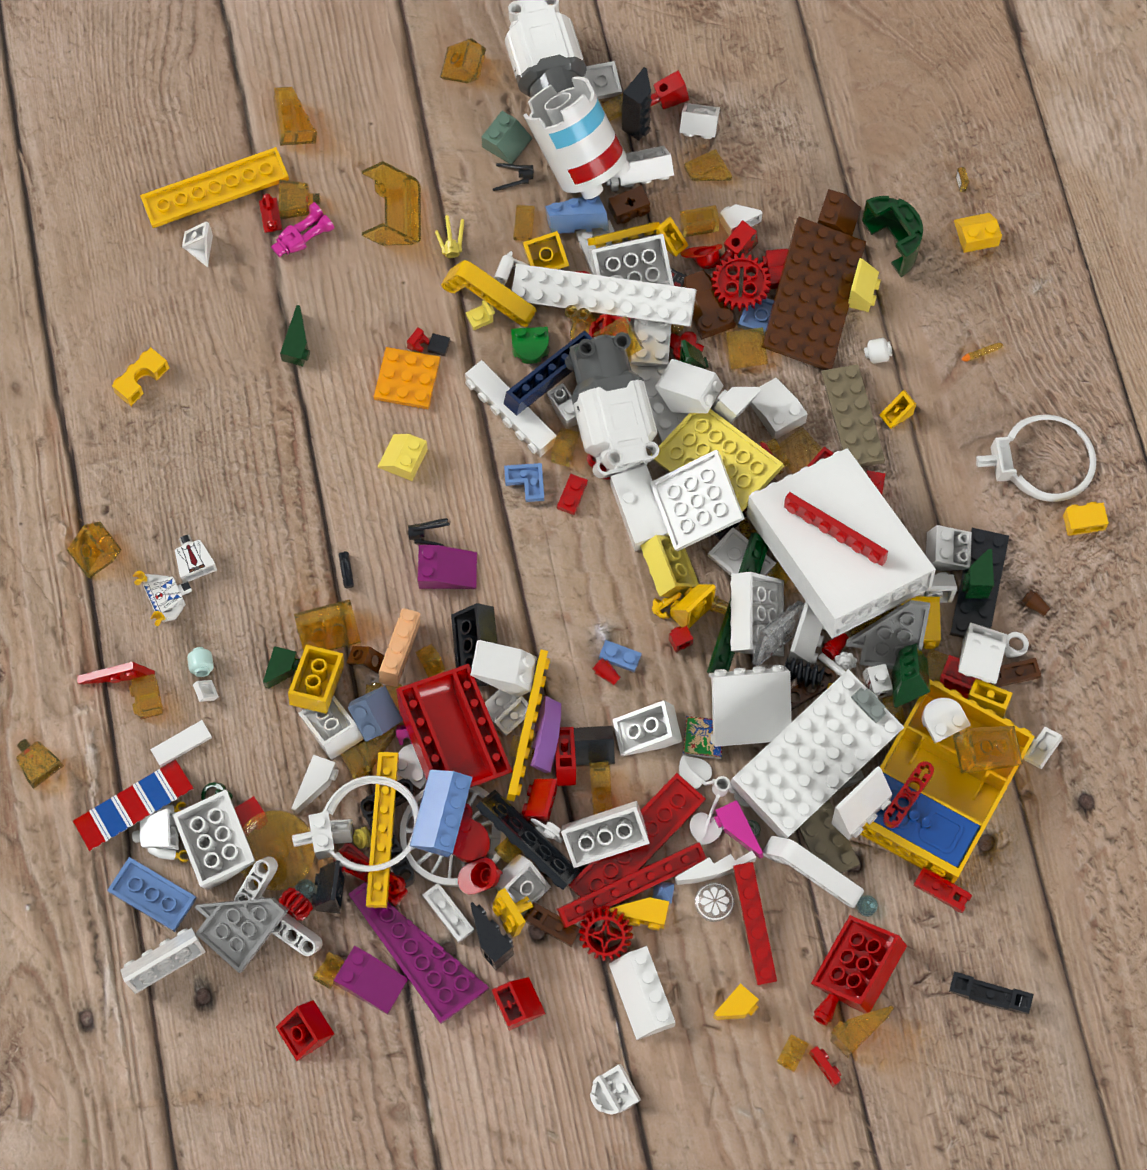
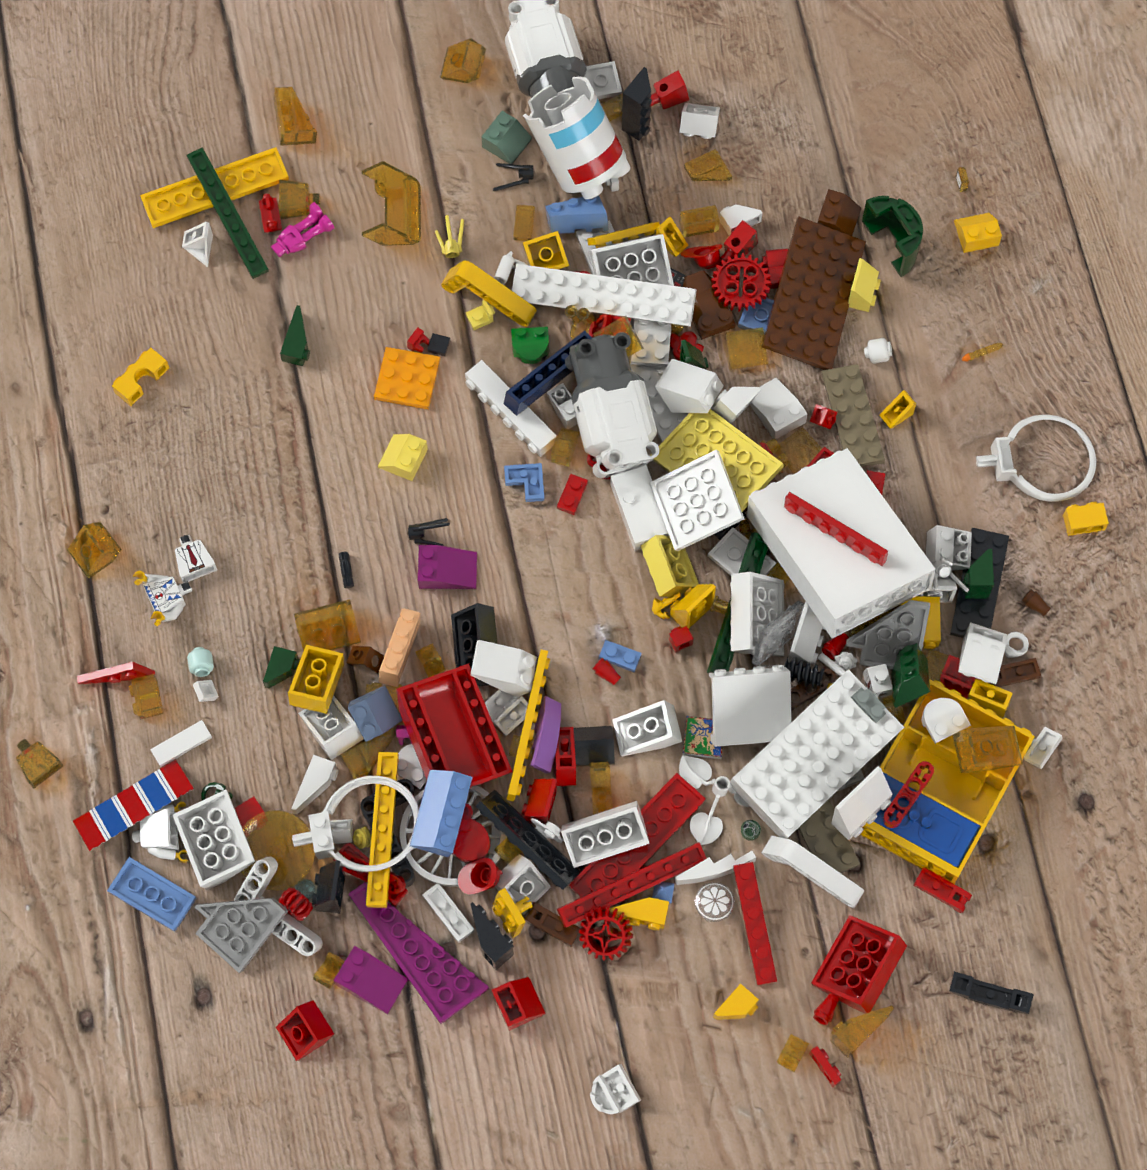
(162, 961): white slope -> none
(227, 213): none -> dark green plate
(629, 205): reddish brown brick -> none
(642, 993): white slope -> none
(647, 166): white slope -> none
(737, 827): dark pink slope -> none
(823, 416): none -> red bracket
(867, 906): clear light blue tile -> none
(944, 570): none -> white plant

